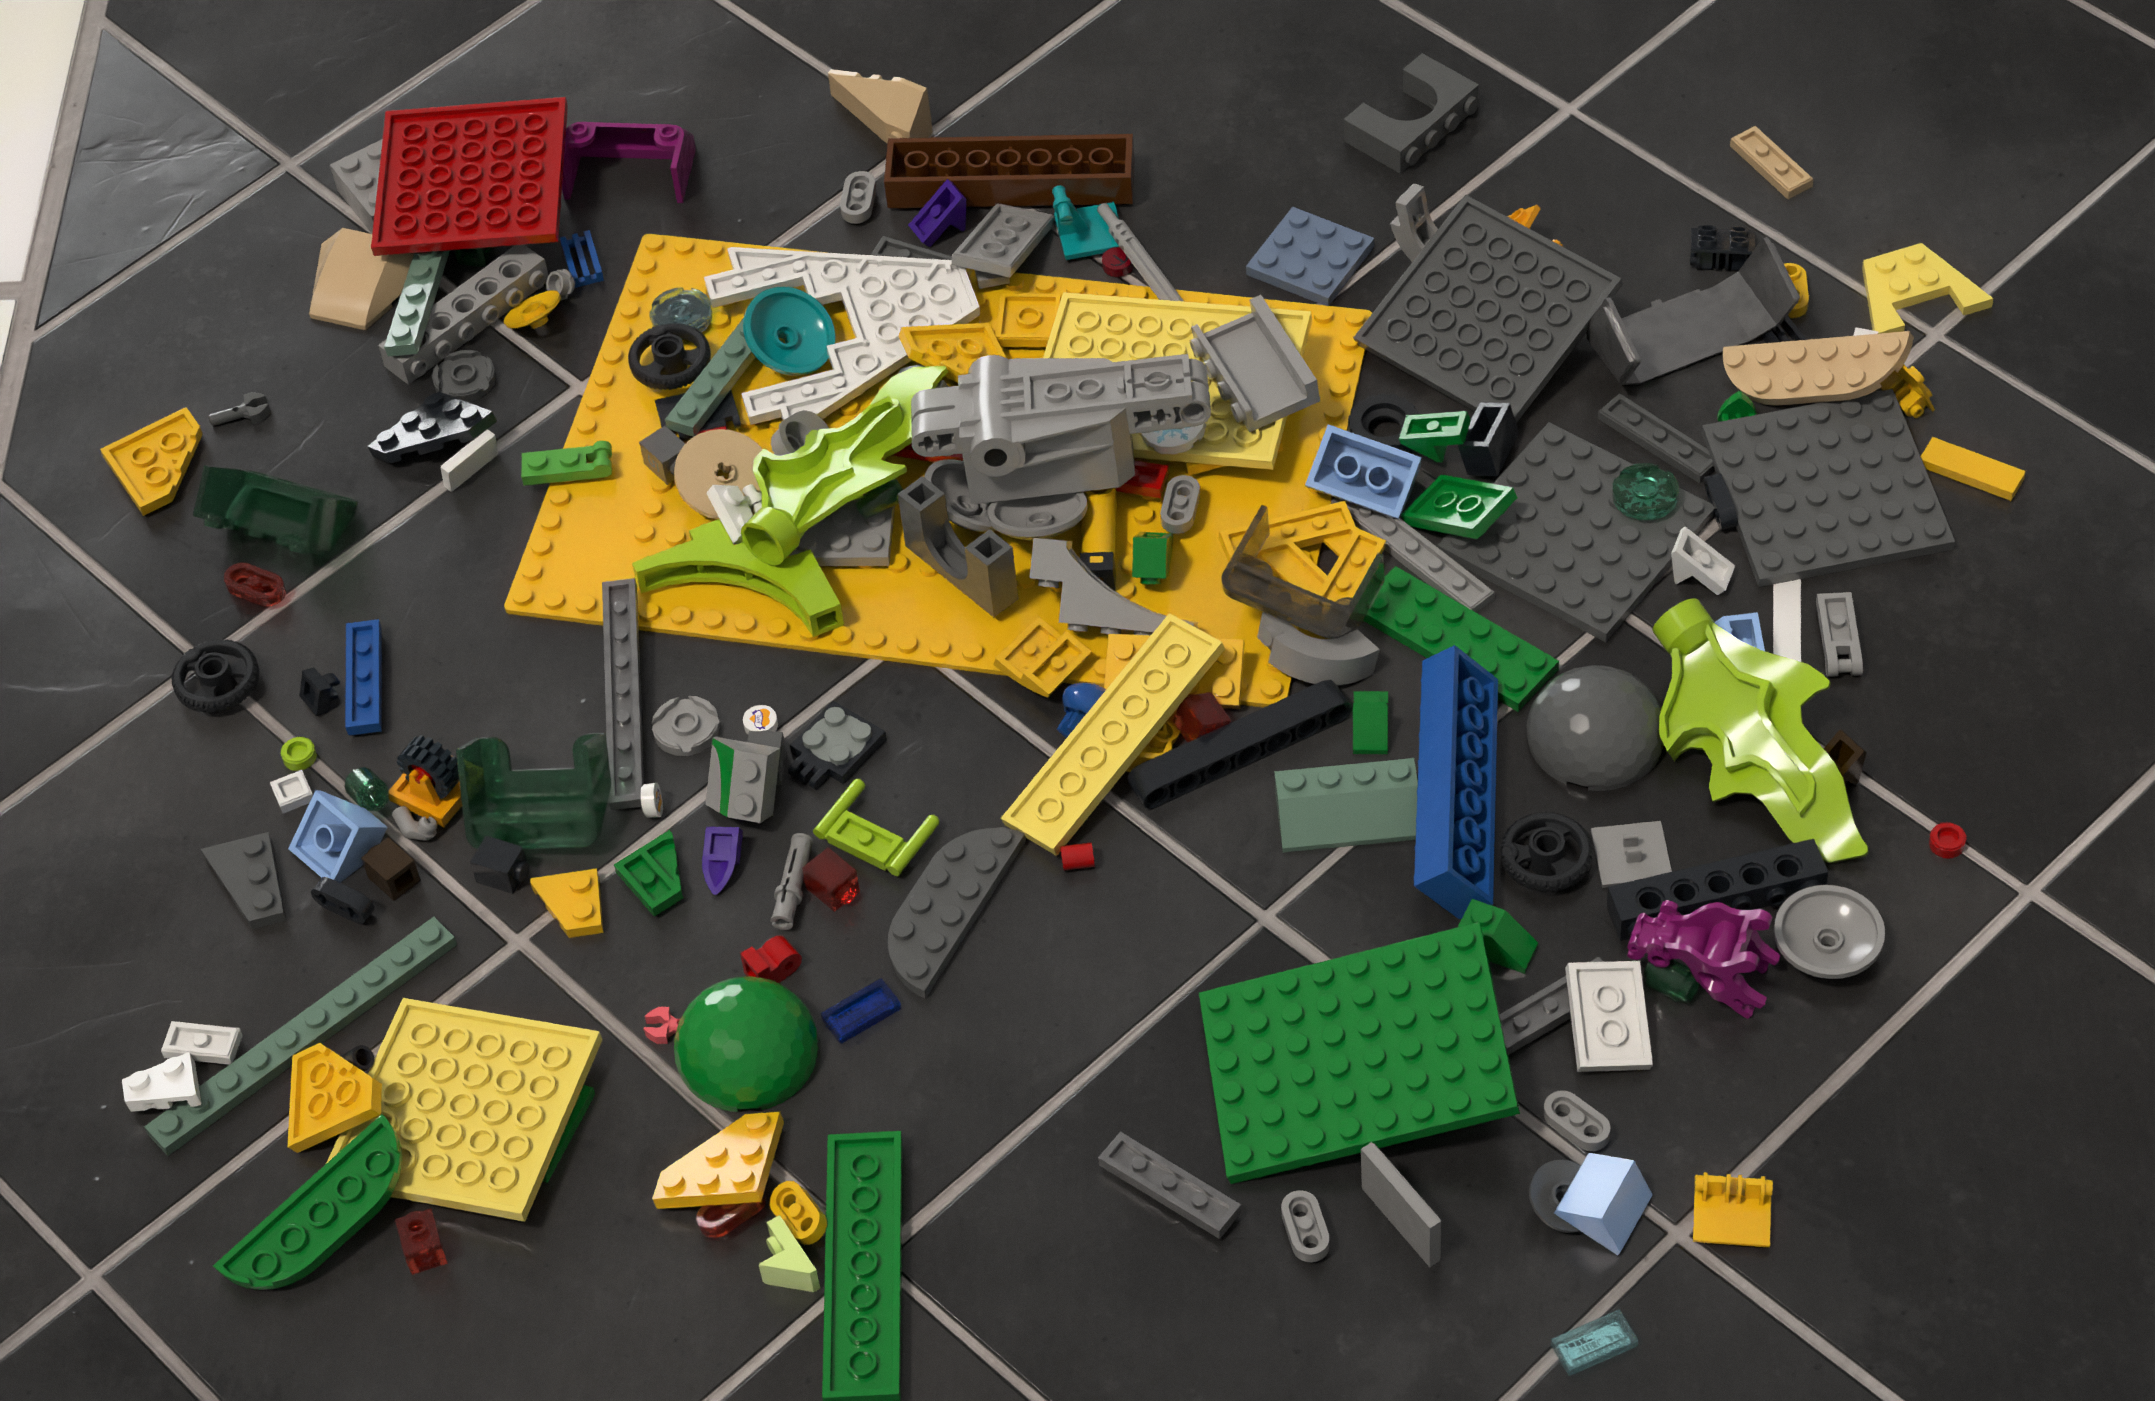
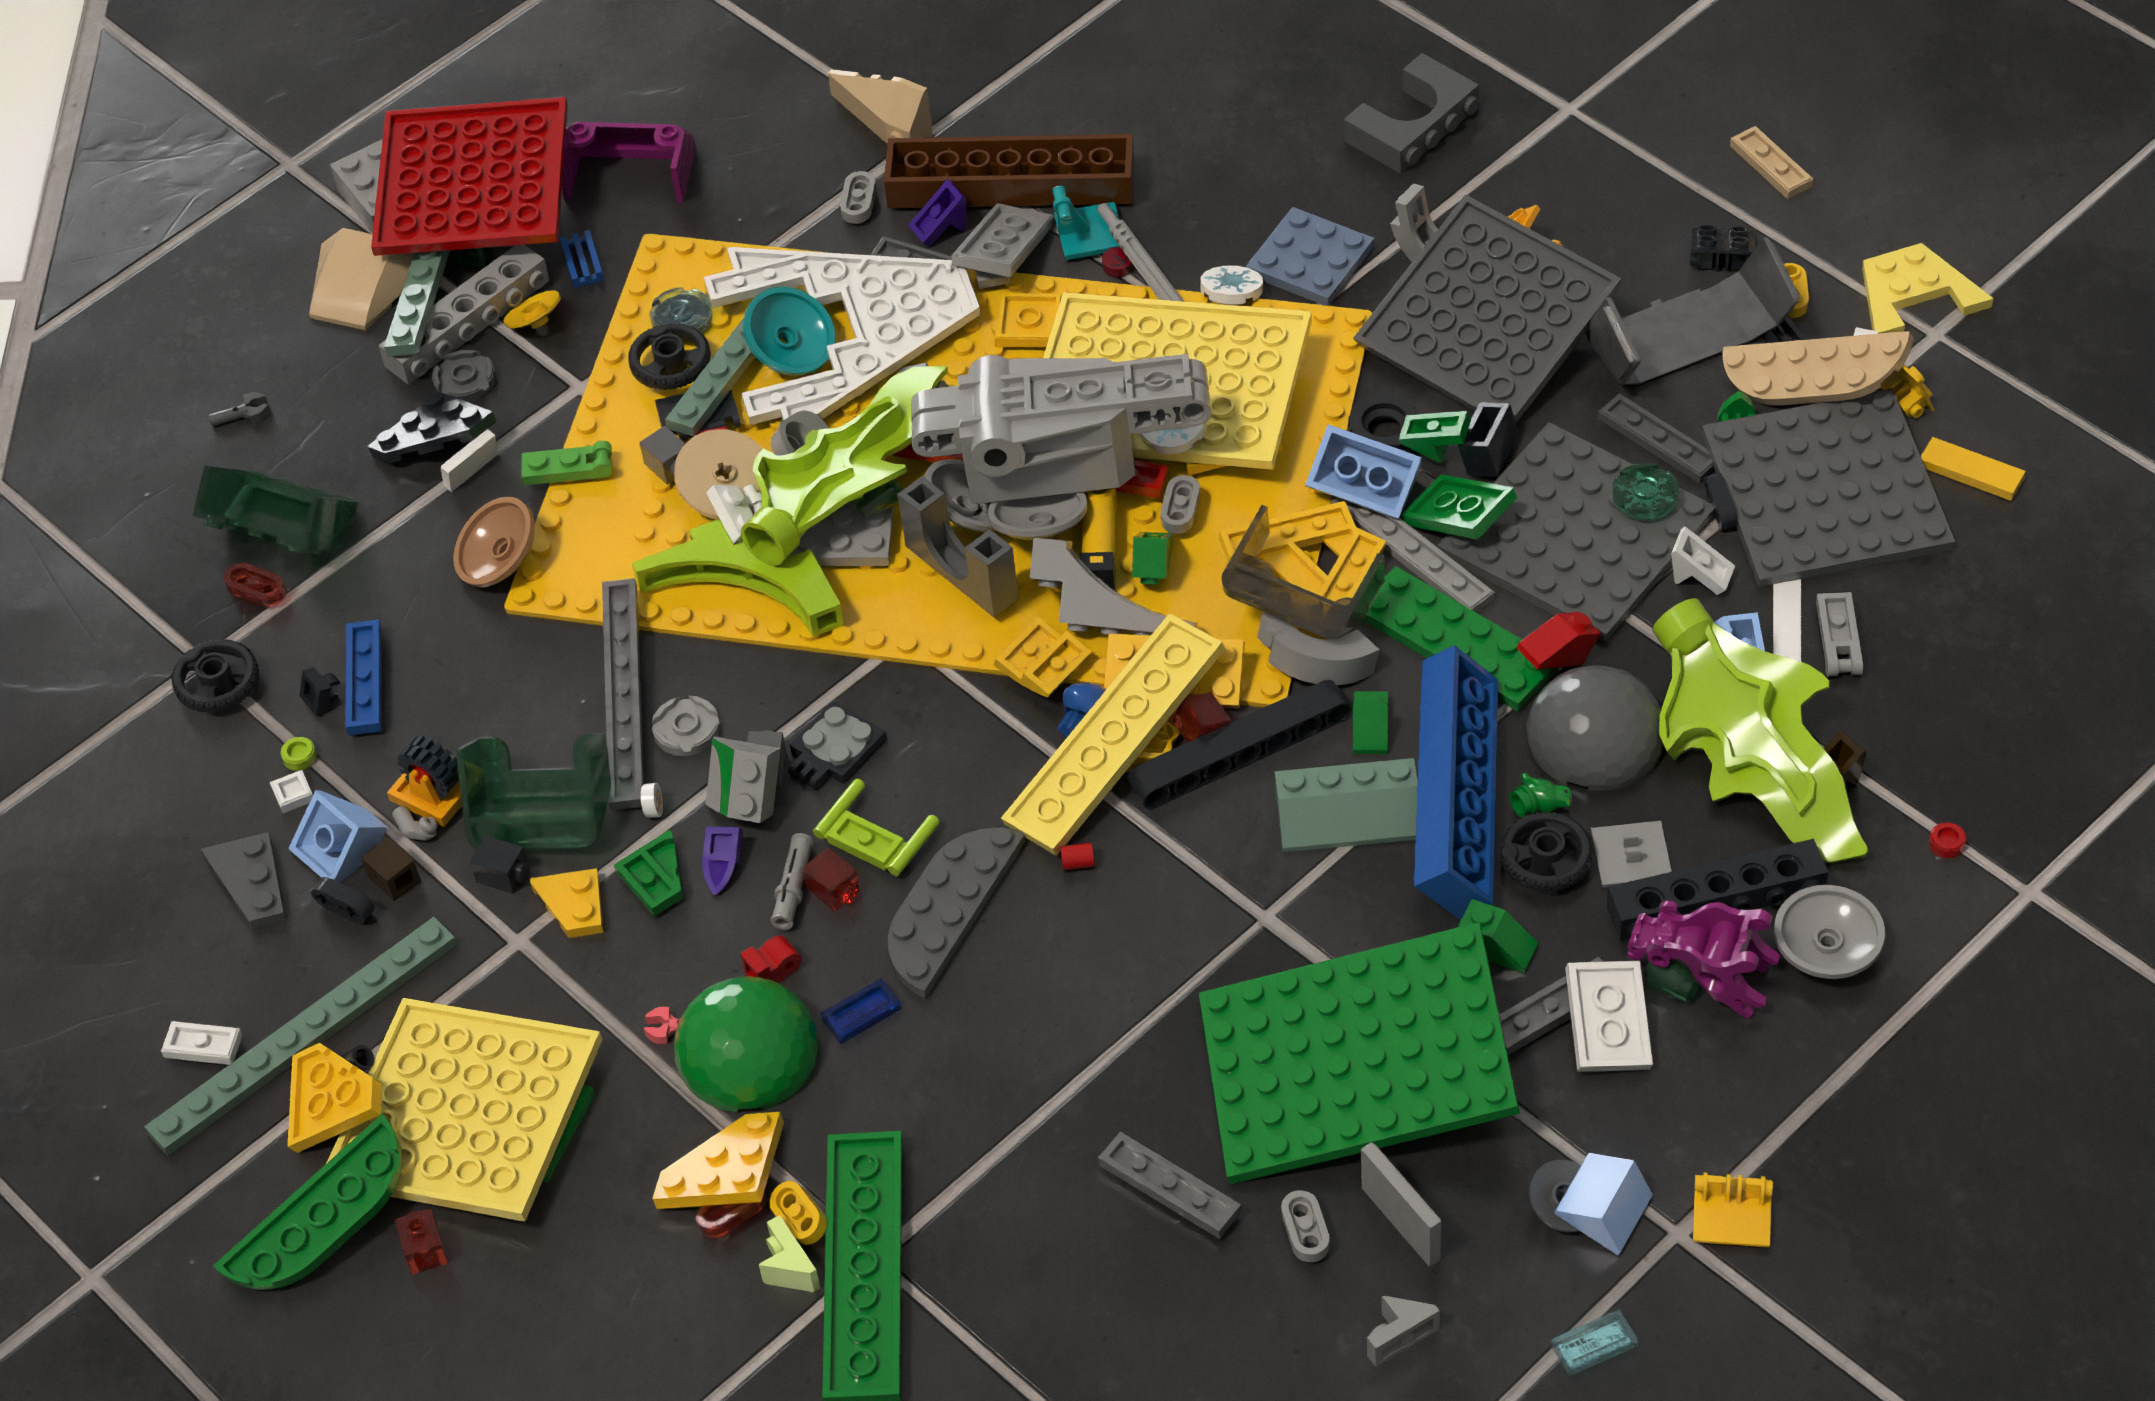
(155, 459): yellow plate -> none
(163, 1084): white wing -> none
(367, 789): clear green brick -> none
(494, 542): none -> medium nougat dish
(562, 282): light grey plate -> none
(760, 719): white tile -> none
(950, 345): yellow plate -> none
(1231, 284): none -> white tile
(1256, 367): light grey panel -> none
(1406, 1326): none -> light grey slope
(1538, 796): none -> green animal
(1560, 641): none -> red slope
(1579, 1121): light grey plate -> none

